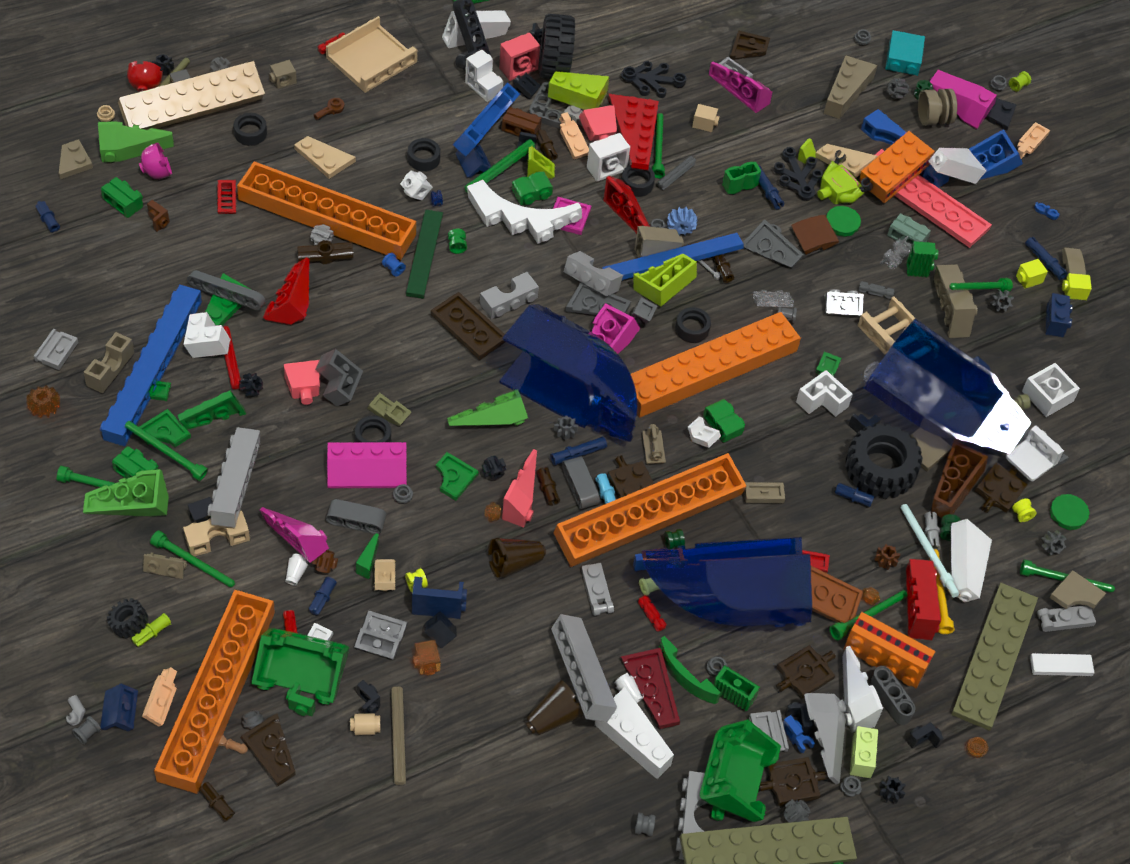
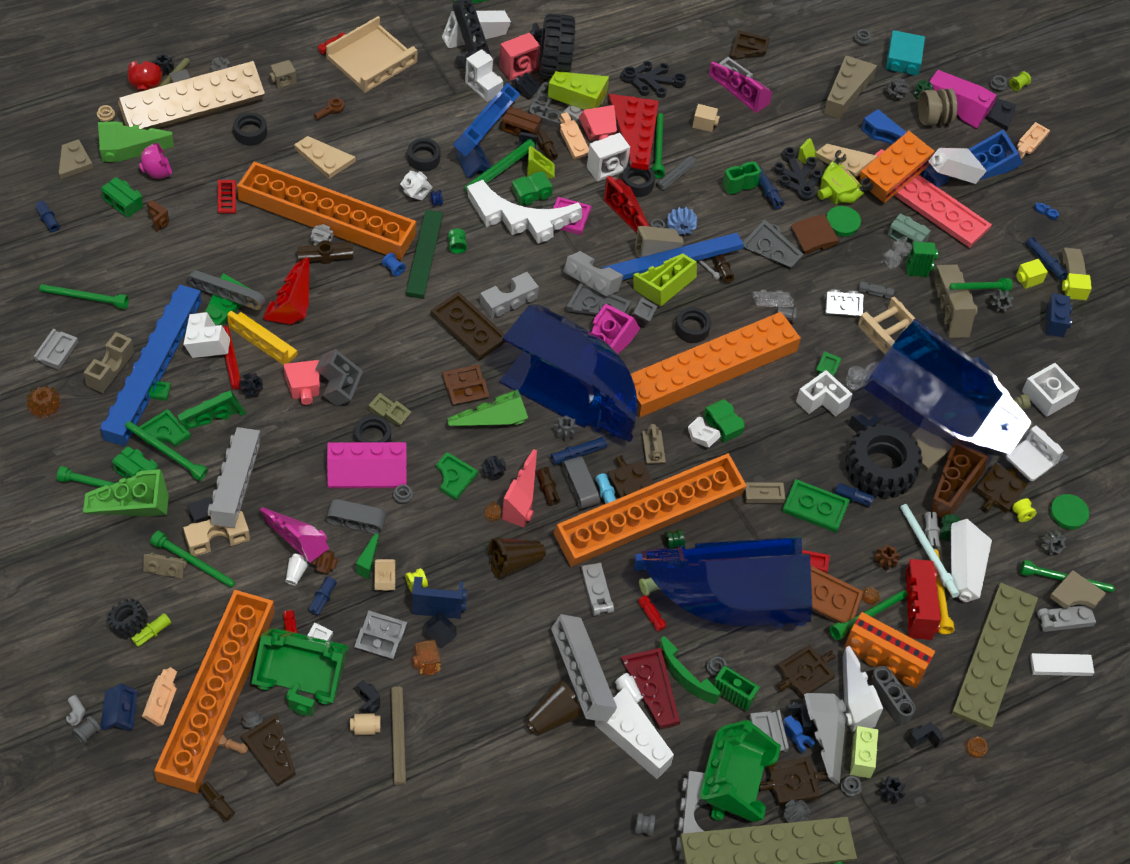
(120, 300): none -> green piece
(261, 337): none -> yellow fence
(465, 384): none -> reddish brown slope
(815, 506): none -> green tile
(853, 374): none -> clear wheel

